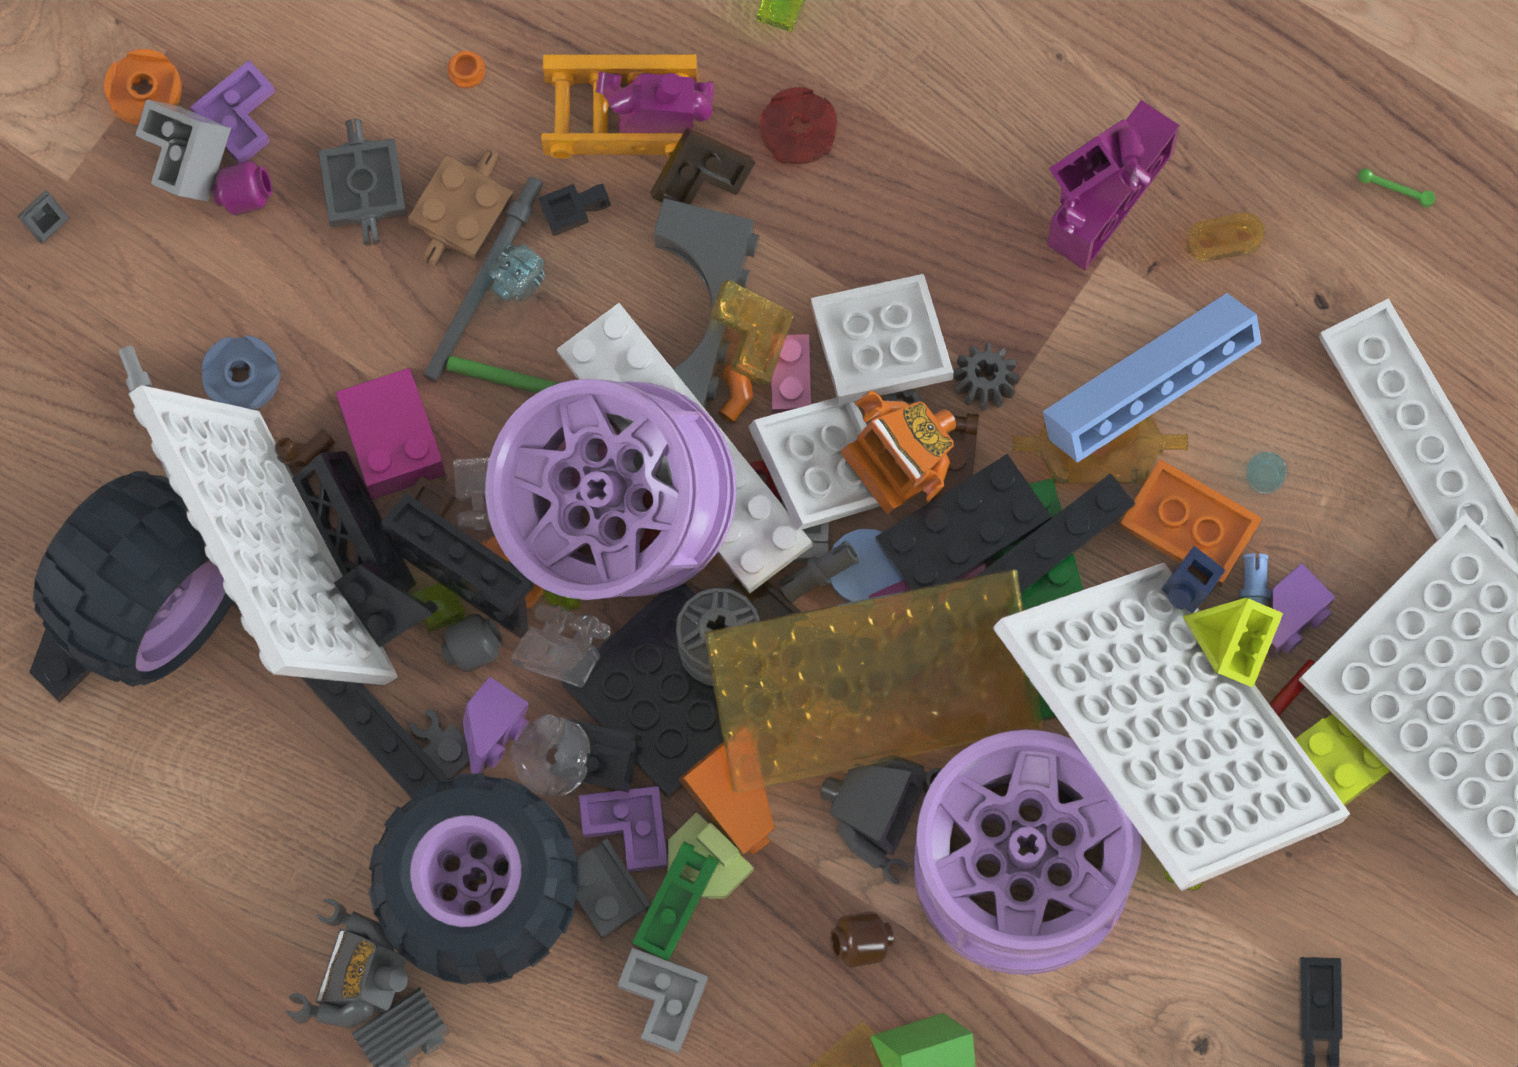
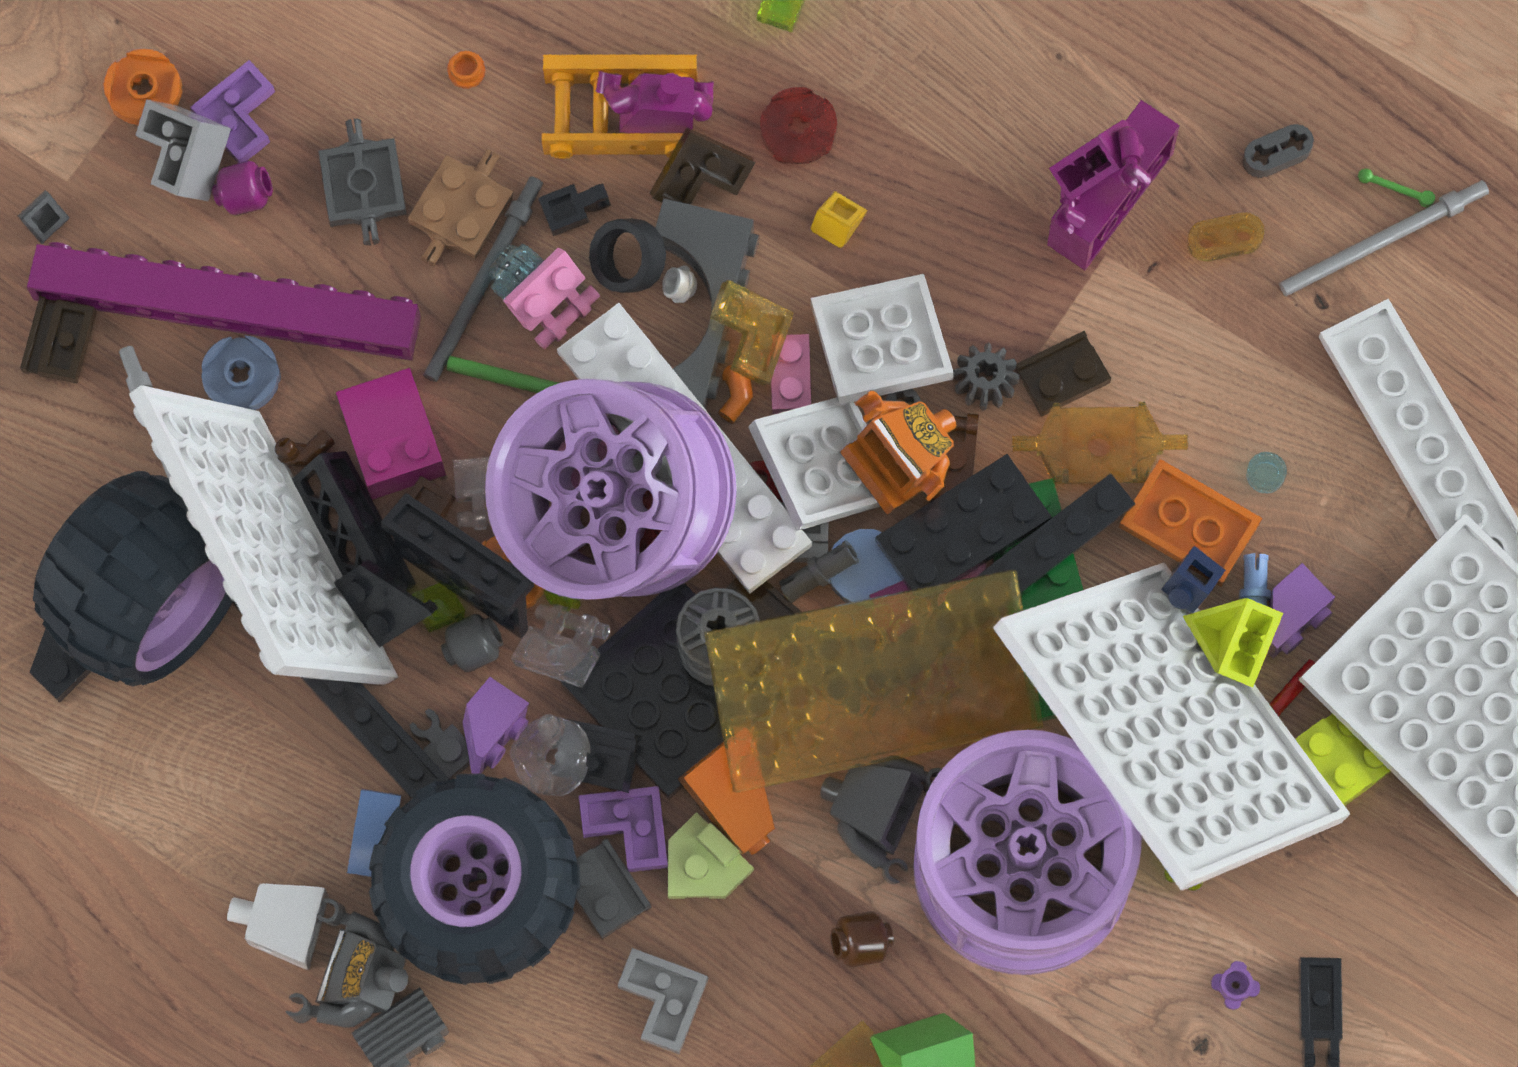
(58, 339): none -> dark brown plate
(226, 301): none -> magenta brick
(282, 920): none -> white torso
(372, 813): none -> medium blue slope
(544, 291): none -> bright pink plate
(602, 255): none -> black tyre
(675, 903): green plate -> none
(679, 284): none -> white plate
(837, 219): none -> yellow slope
(1063, 373): none -> dark brown plate
(1152, 377): light blue brick -> none
(1236, 973): none -> medium lavender plate
(1281, 158): none -> dark grey beam
(1448, 205): none -> light grey bar

